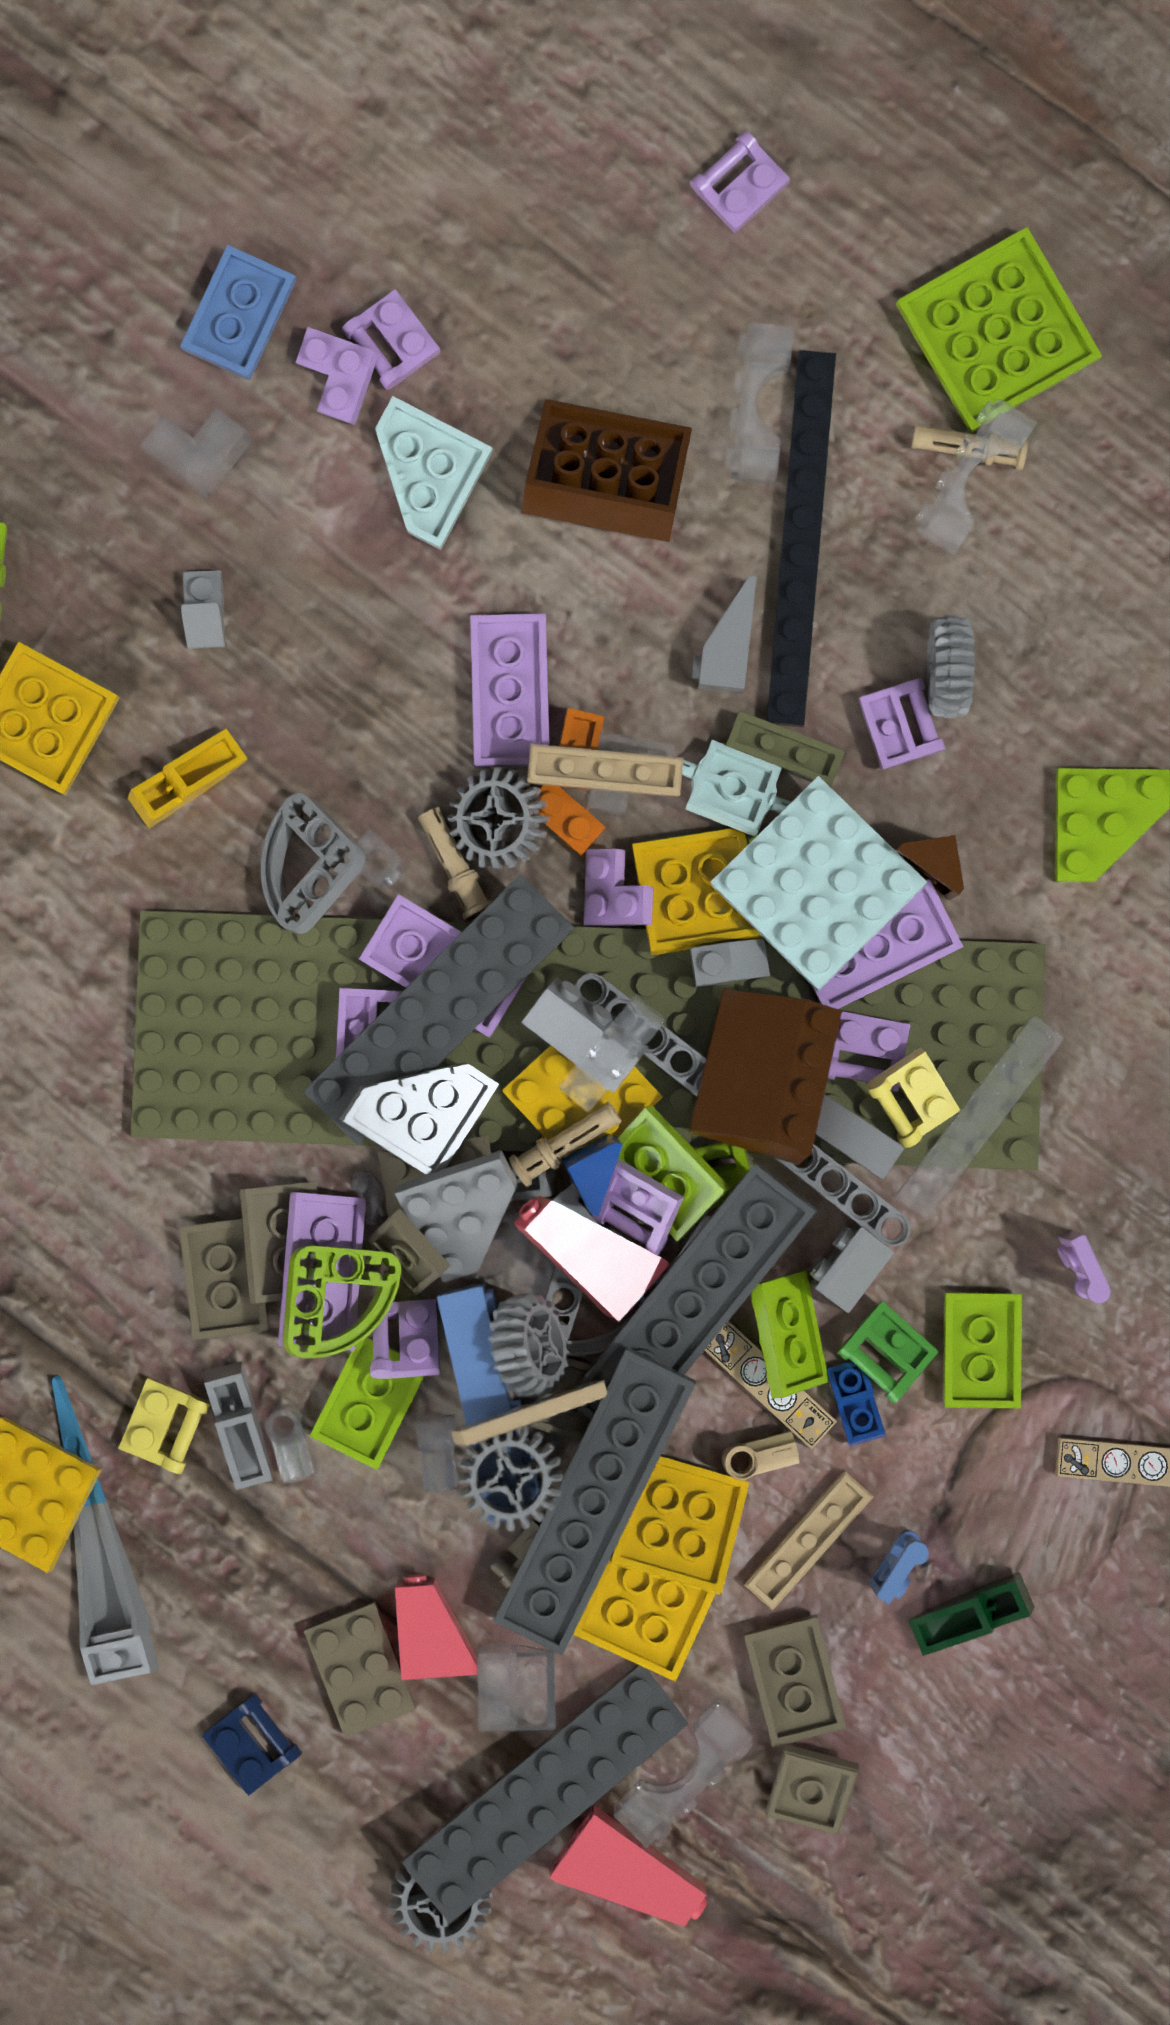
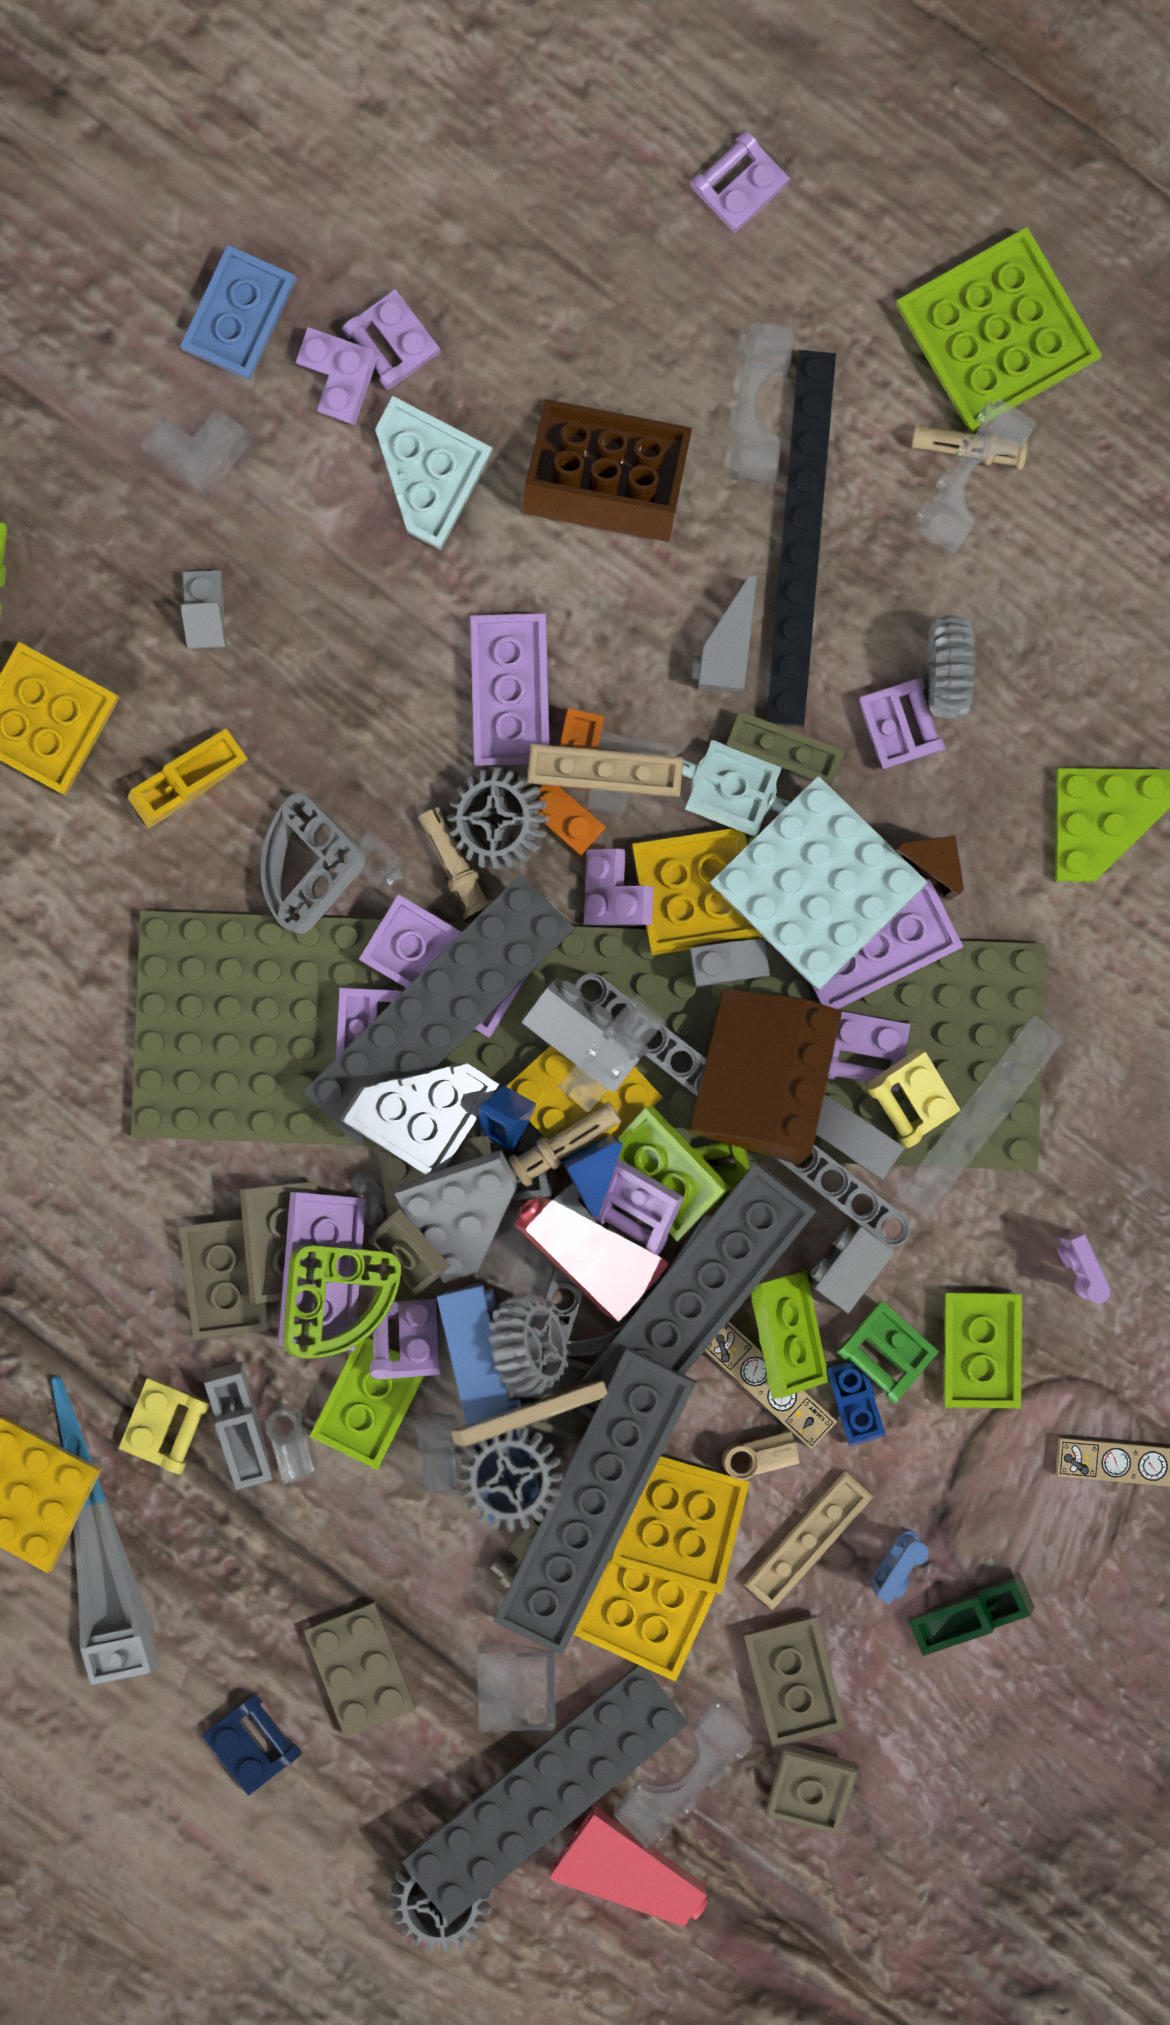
(429, 1632): coral slope -> none
(505, 1117): none -> blue slope

